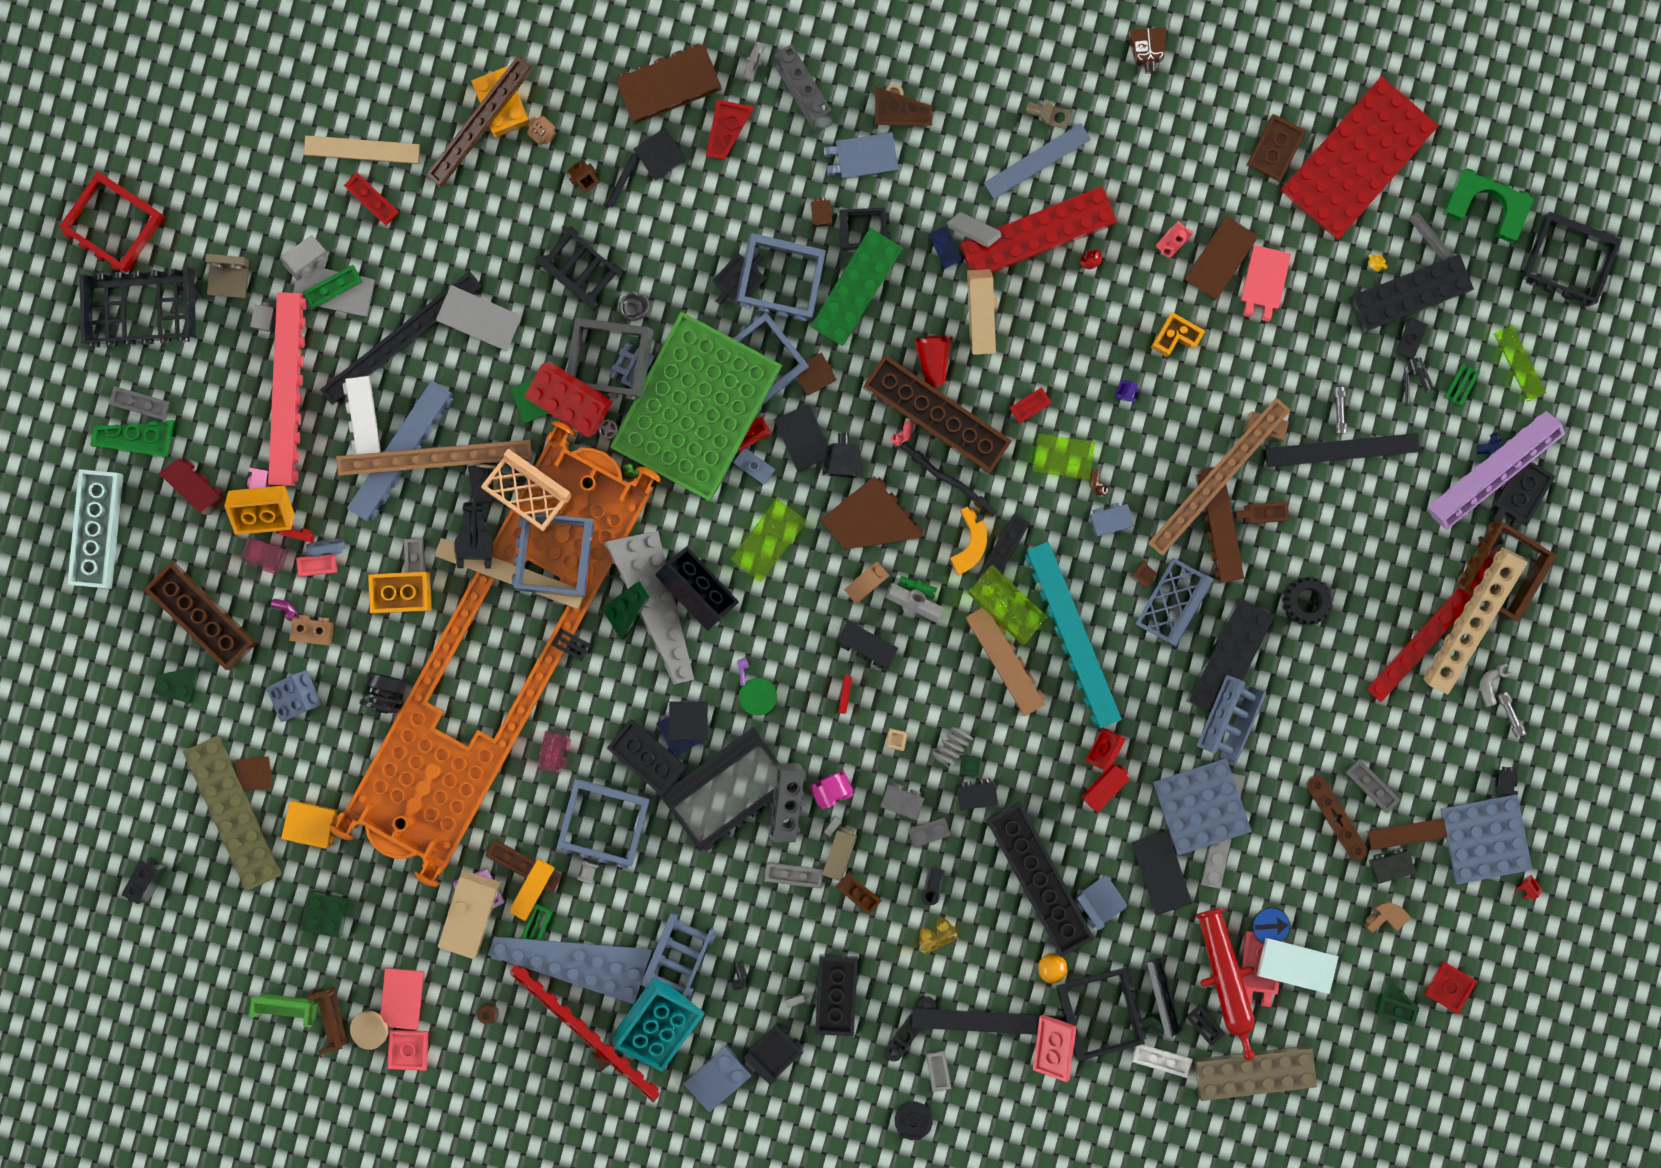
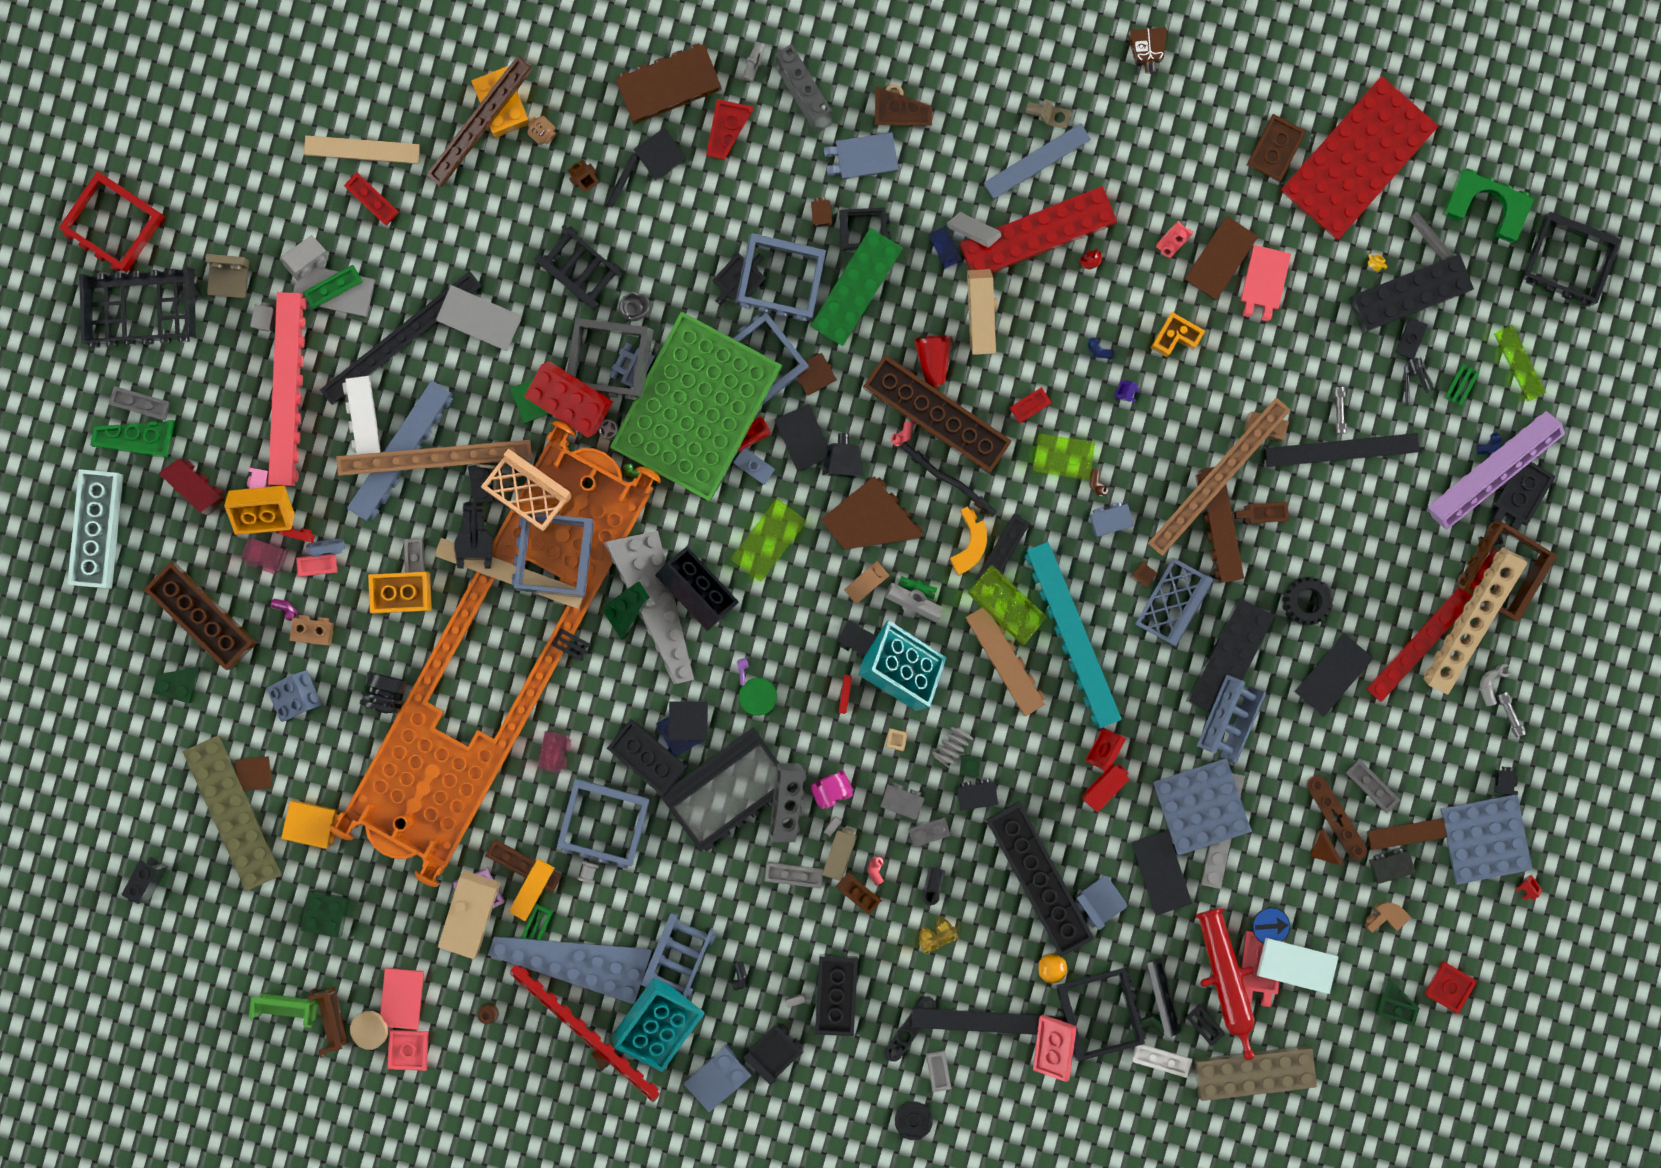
(874, 868): none -> coral arm
(903, 667): none -> teal slope
(1097, 351): none -> clear blue arm
(1324, 849): none -> reddish brown slope
(1333, 674): none -> black tile

